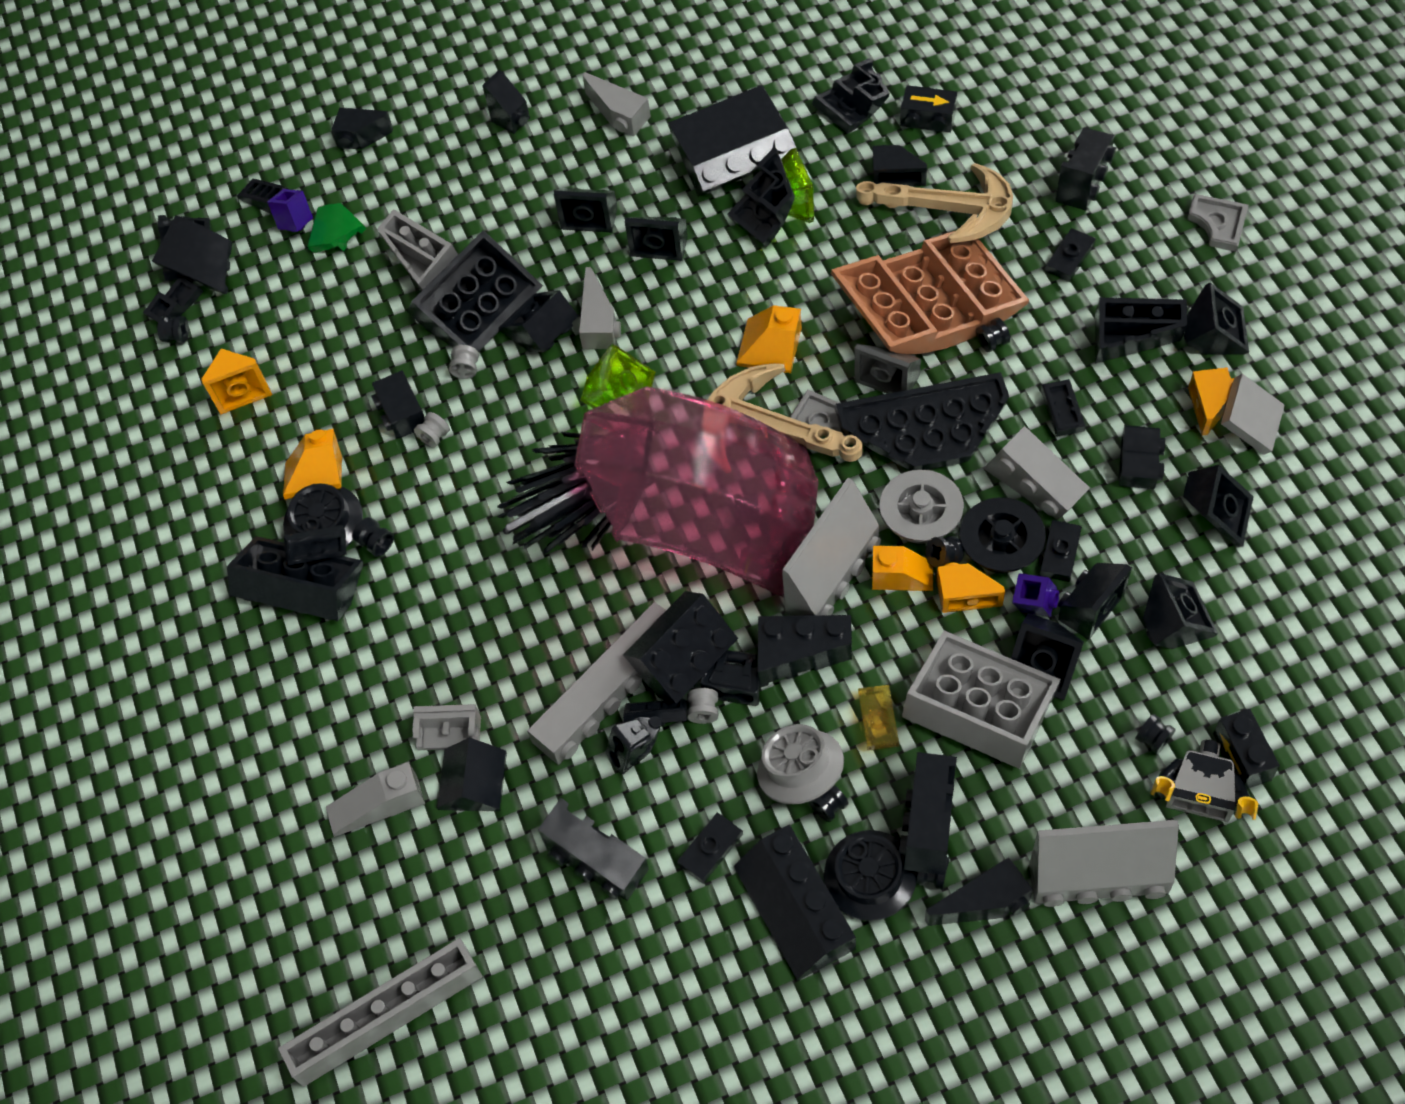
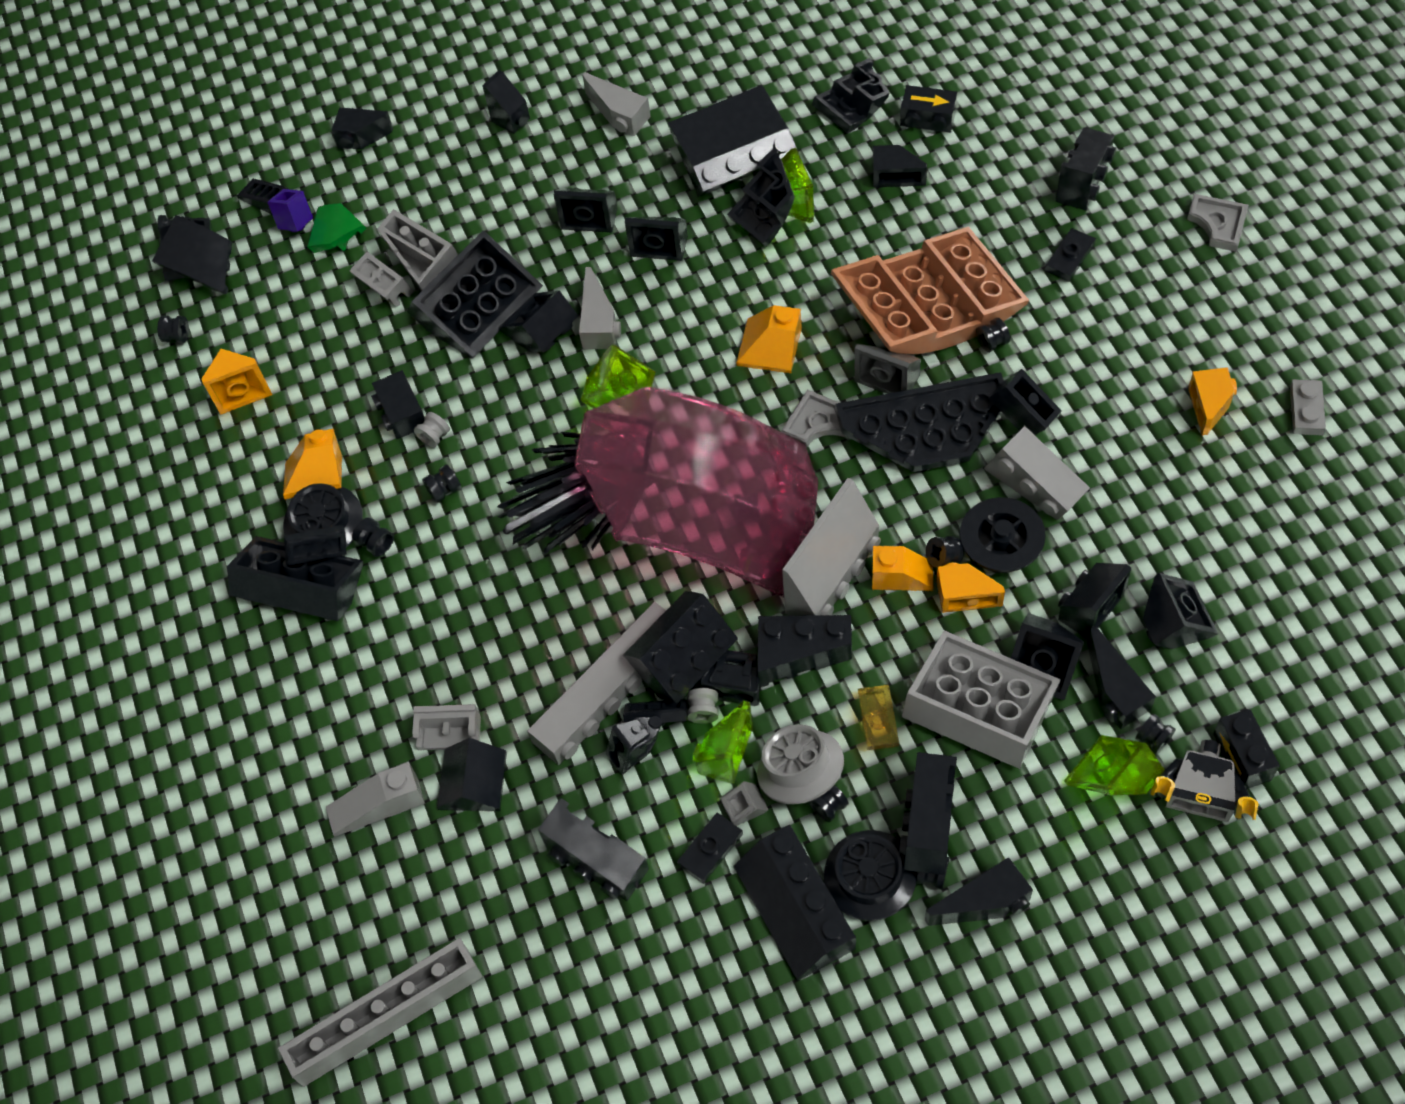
(175, 301): black slope -> none
(380, 278): none -> light grey hinge
(441, 483): none -> black wheel
(463, 361): light grey wheel -> none
(725, 745): none -> clear neon green slope
(737, 386): tan piece -> none
(744, 803): none -> light grey slope
(921, 505): light grey wheel -> none
(992, 206): tan piece -> none
(1024, 403): none -> black brick
(1035, 595): dark purple brick -> none
(1061, 550): black plate -> none
(1063, 408): black plate -> none
(1104, 862): light grey slope -> none
(1116, 768): none -> clear neon green slope
(1119, 688): none -> black slope
(1137, 325): black wedge -> none
(1140, 457): black brick -> none
(1216, 324): black slope -> none
(1220, 501): black slope -> none
(1252, 414): light grey tile -> none
(1307, 407): none -> light grey plate

